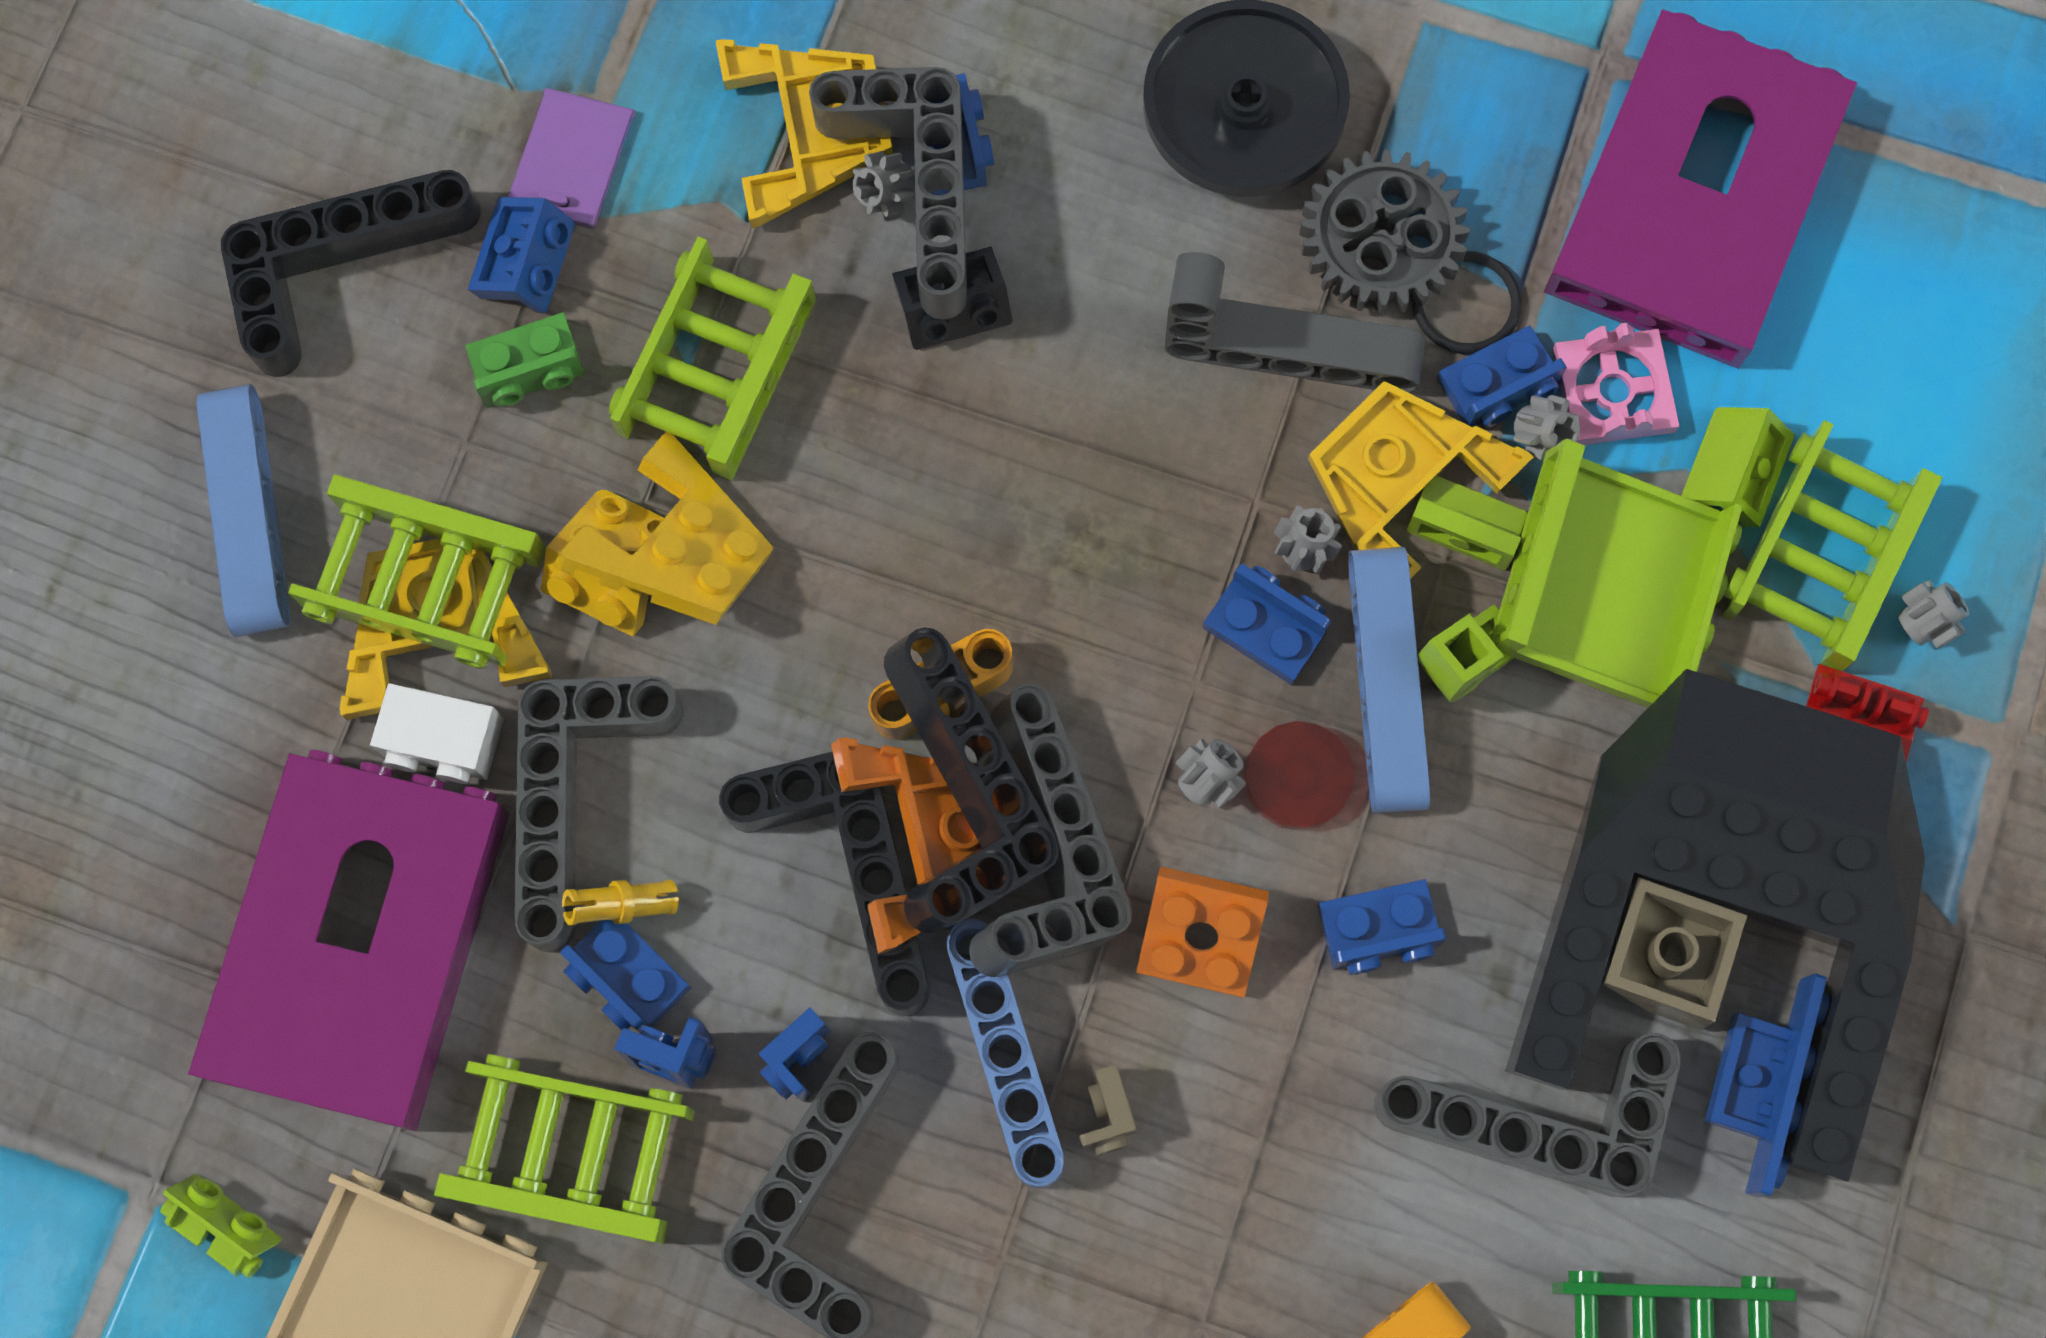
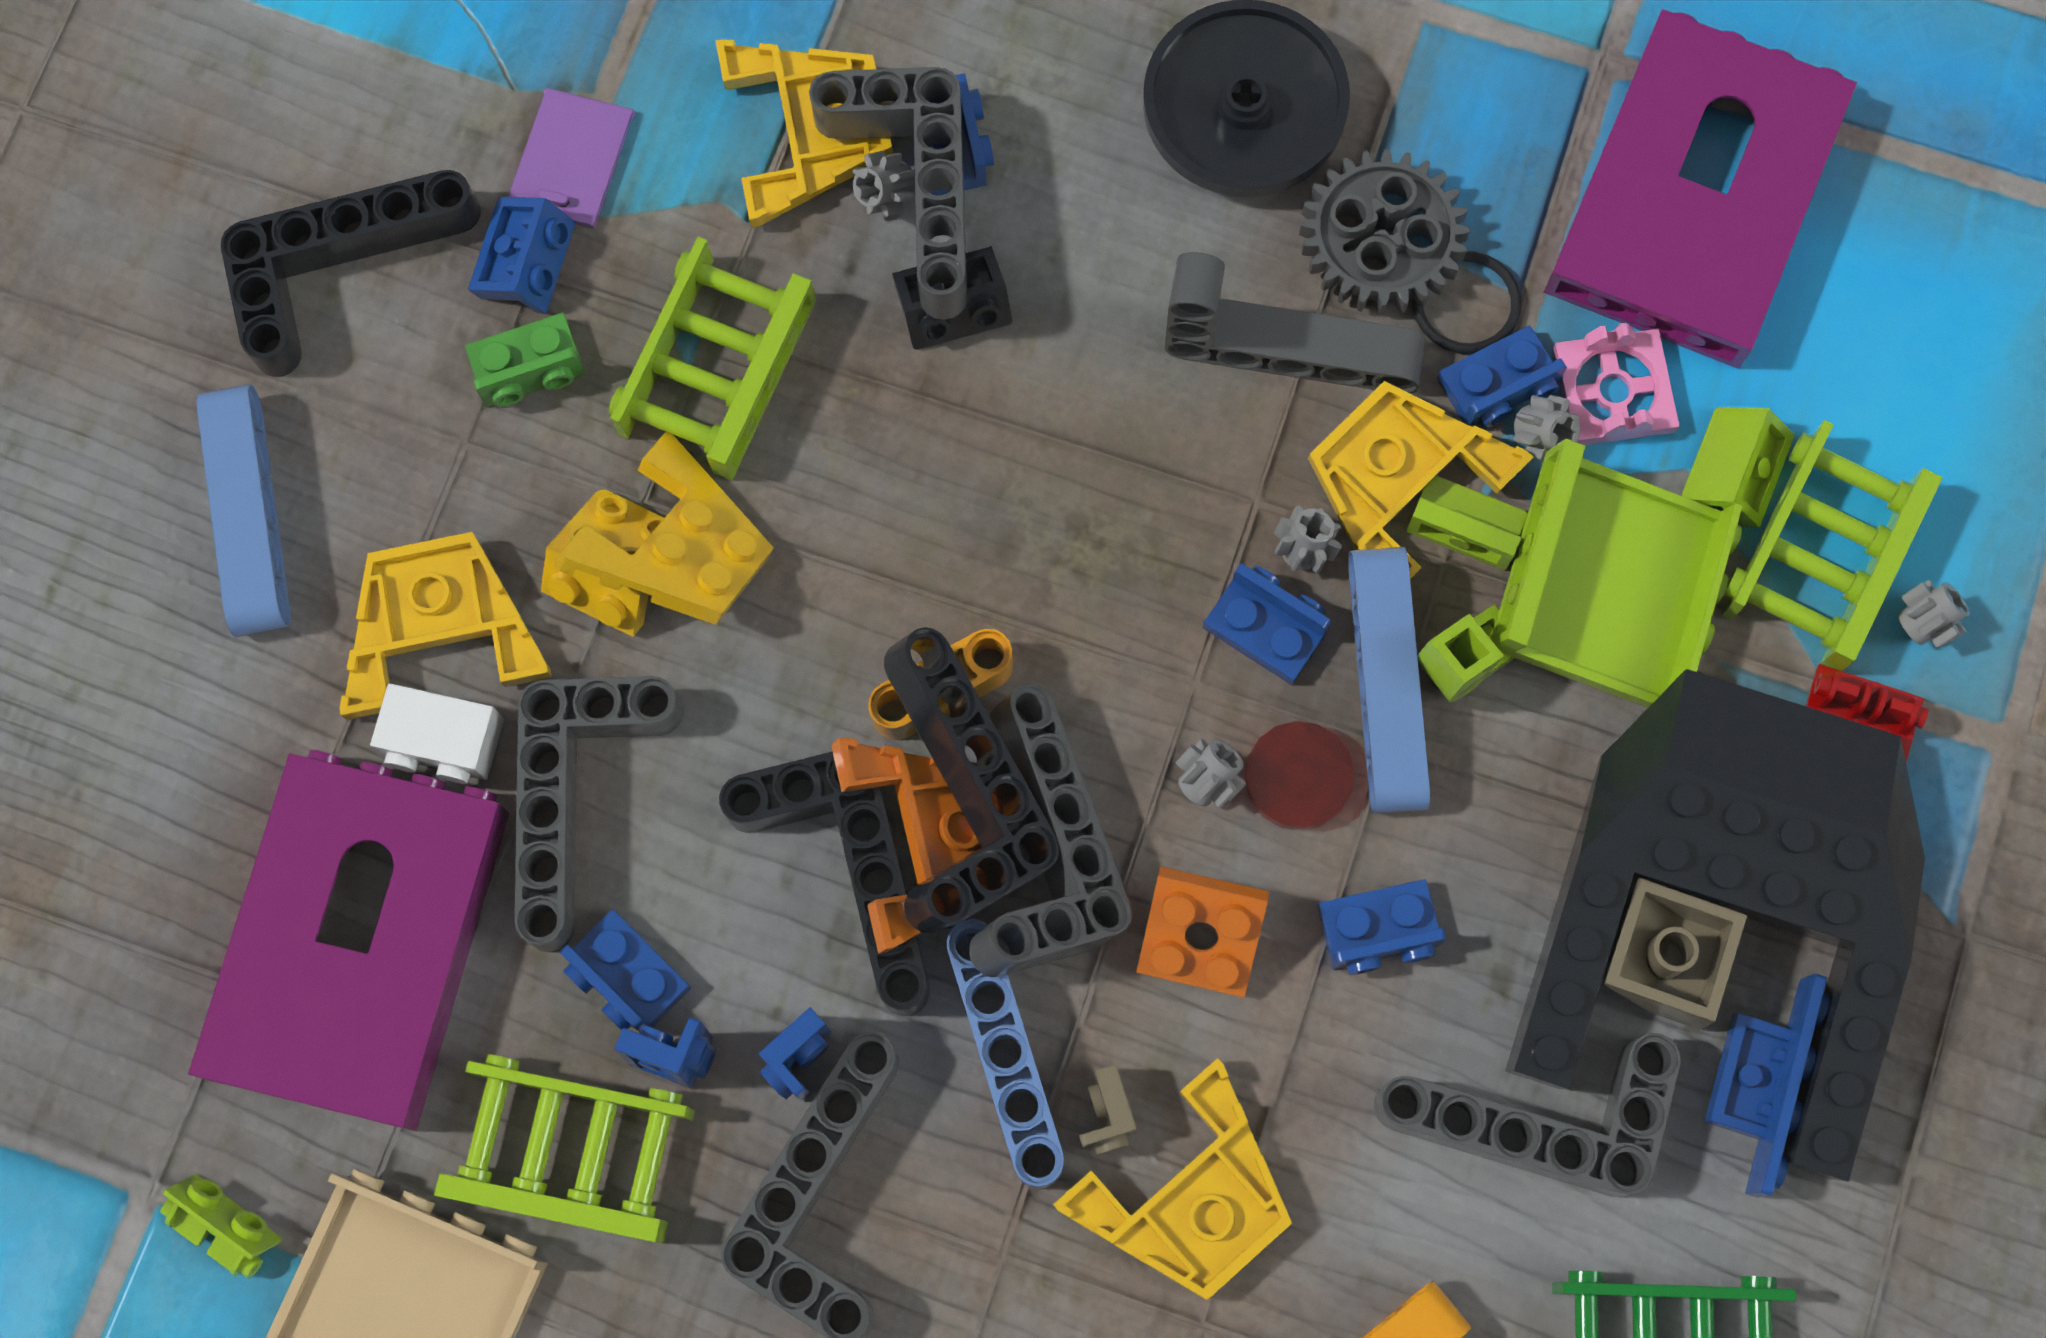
(409, 520): lime fence -> none
(620, 902): yellow pin -> none
(1209, 1214): none -> yellow wing

